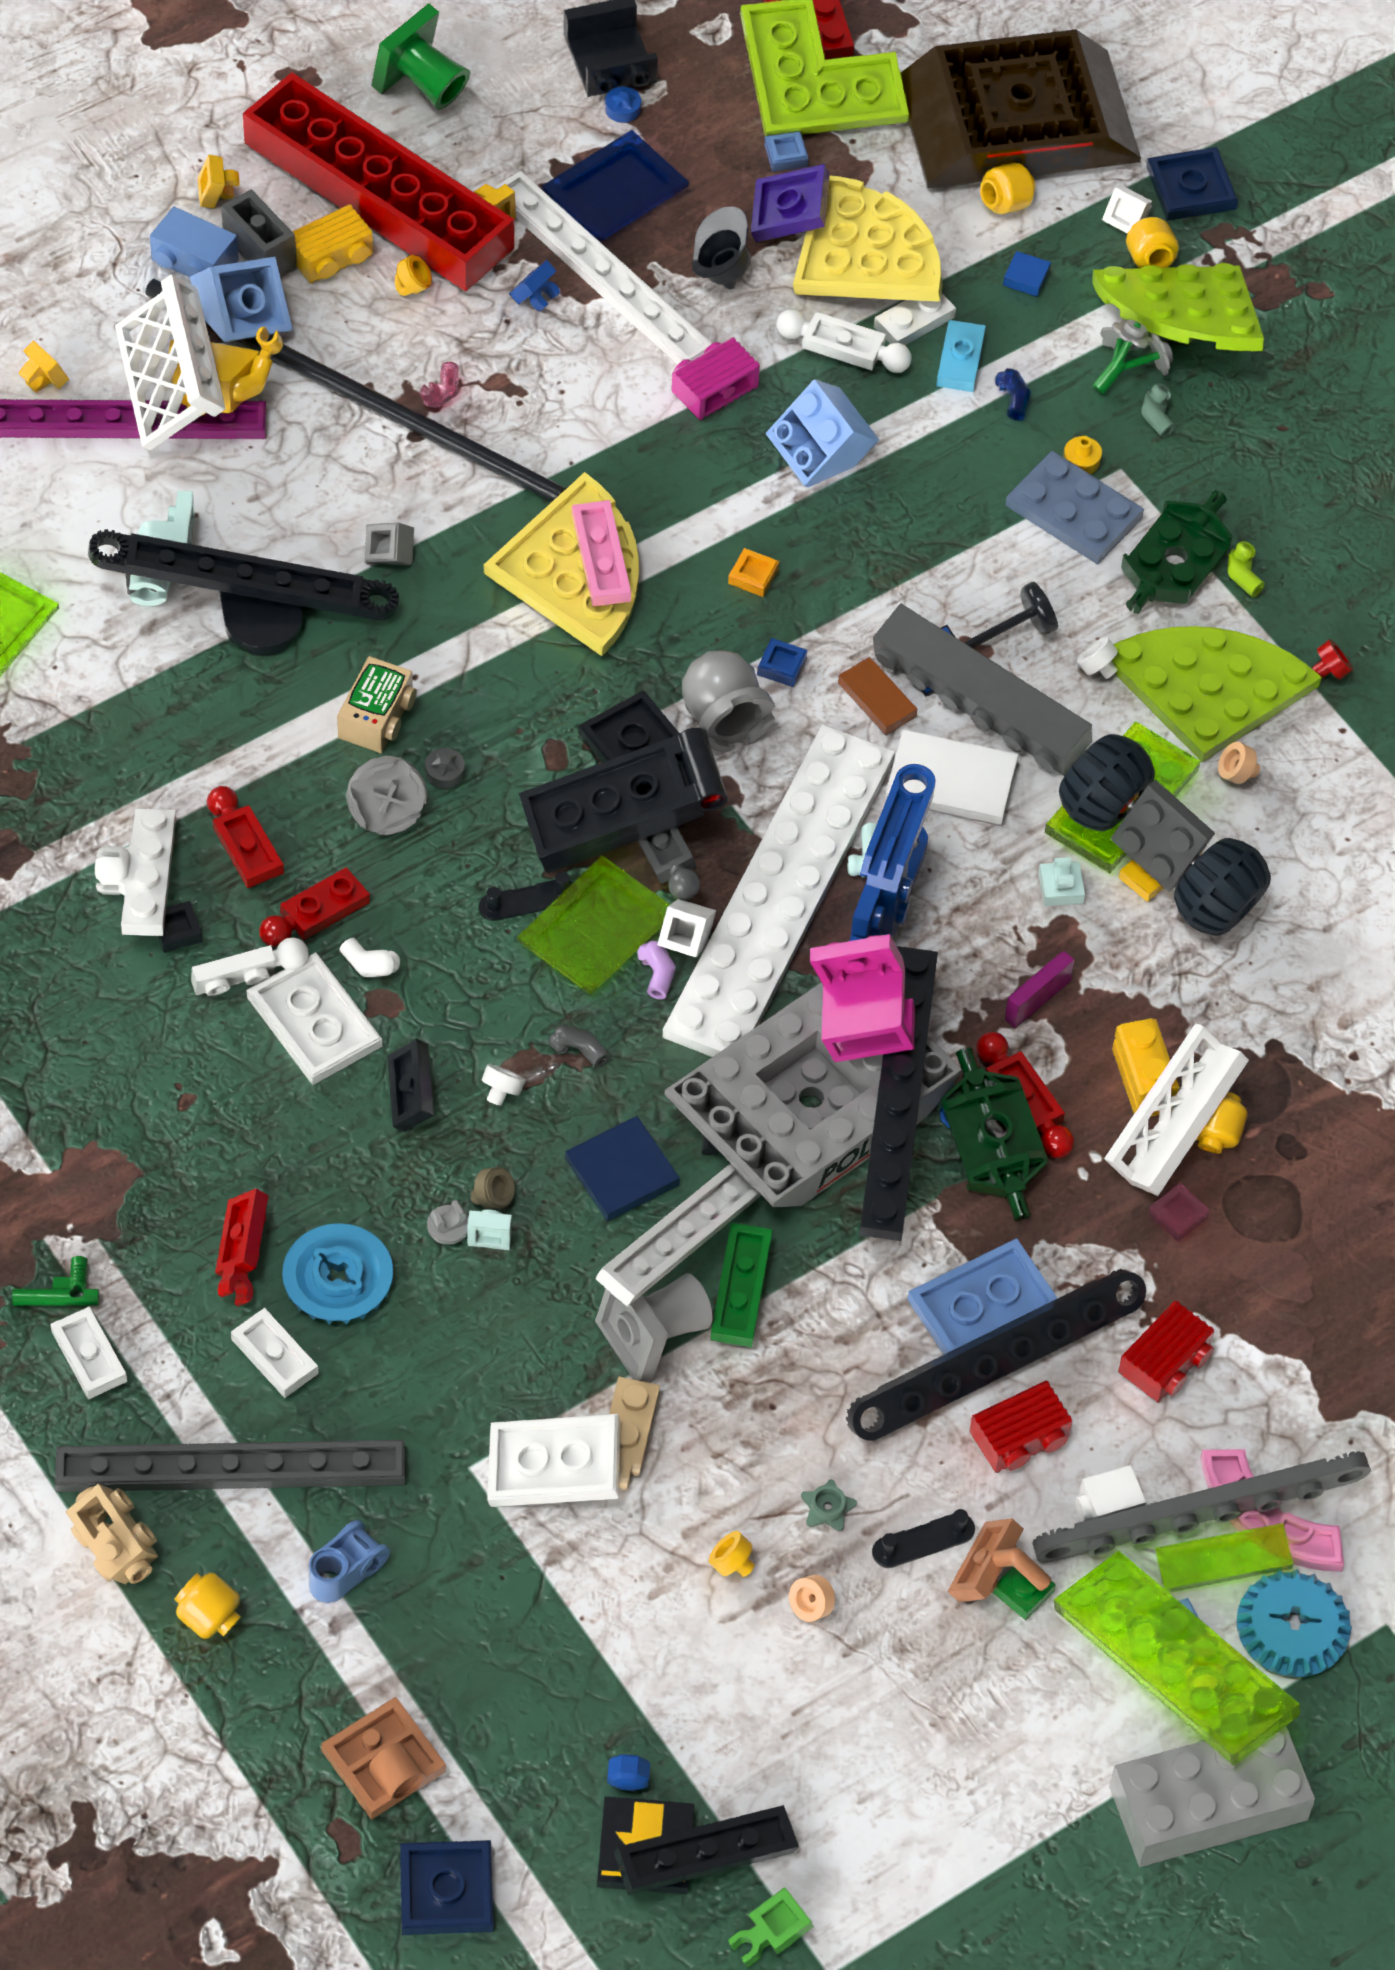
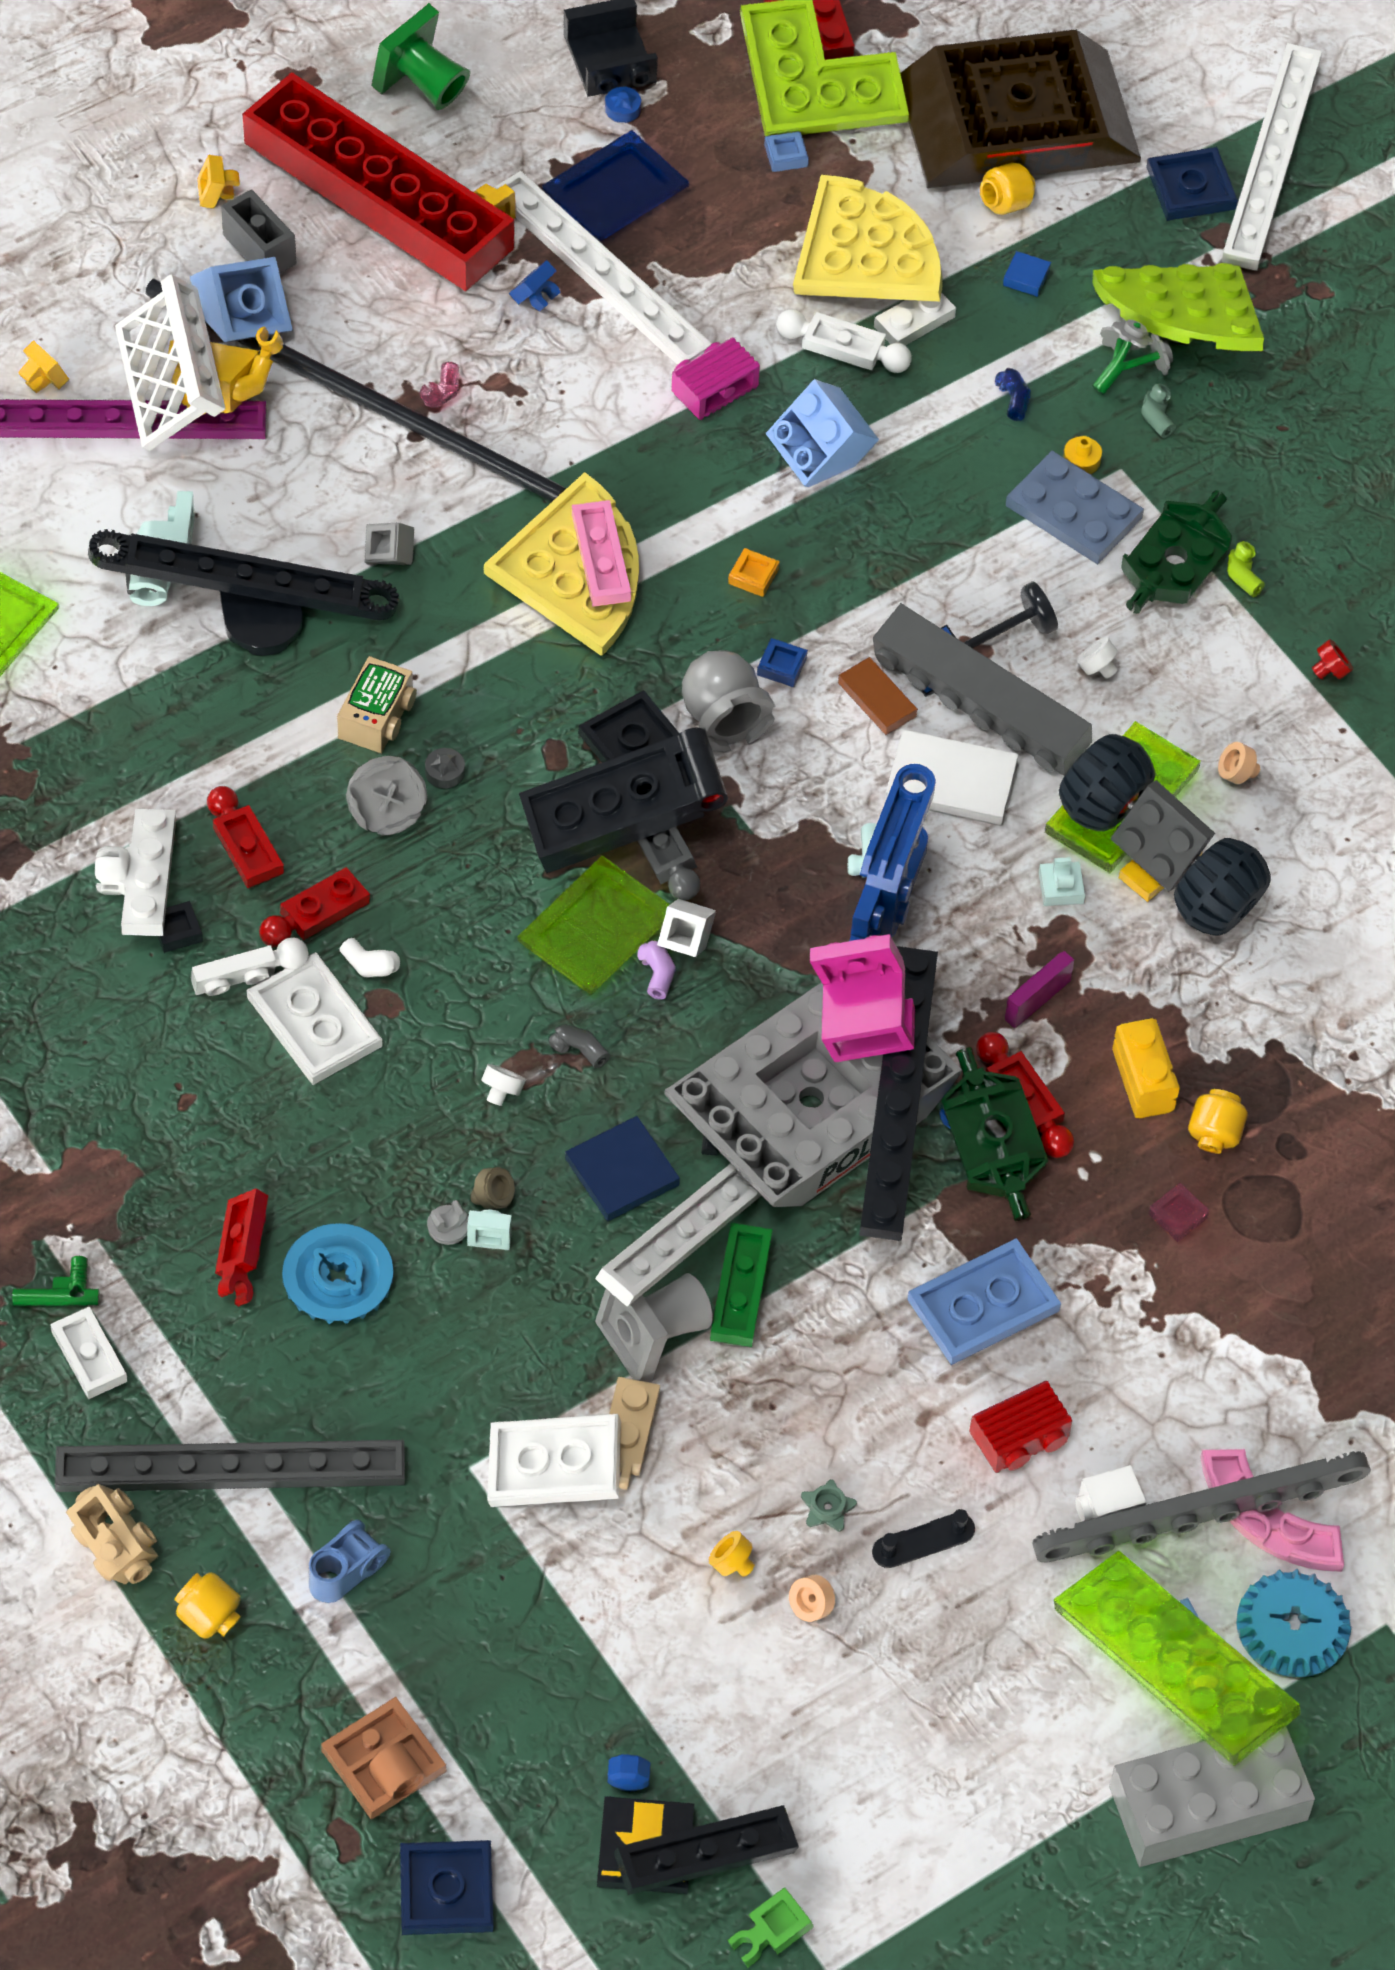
(191, 243): medium blue brick -> none
(274, 1352): white plate -> none
(332, 244): yellow brick -> none
(410, 1085): black plate -> none
(412, 276): yellow tile -> none
(512, 903): black piece -> none
(722, 247): black piece -> none
(779, 892): white plate -> none
(790, 203): dark purple plate -> none
(961, 355): medium azure plate -> none
(988, 1555): nougat plate -> none
(996, 1354): black plate -> none
(1021, 1593): green plate -> none
(1126, 208): white tile -> none
(1152, 243): yellow head -> none
(1167, 1351): red brick -> none
(1181, 1115): white fence -> none
(1211, 682): lime plate -> none
(1223, 1558): clear neon green tile -> none
(1271, 157): none -> white plate

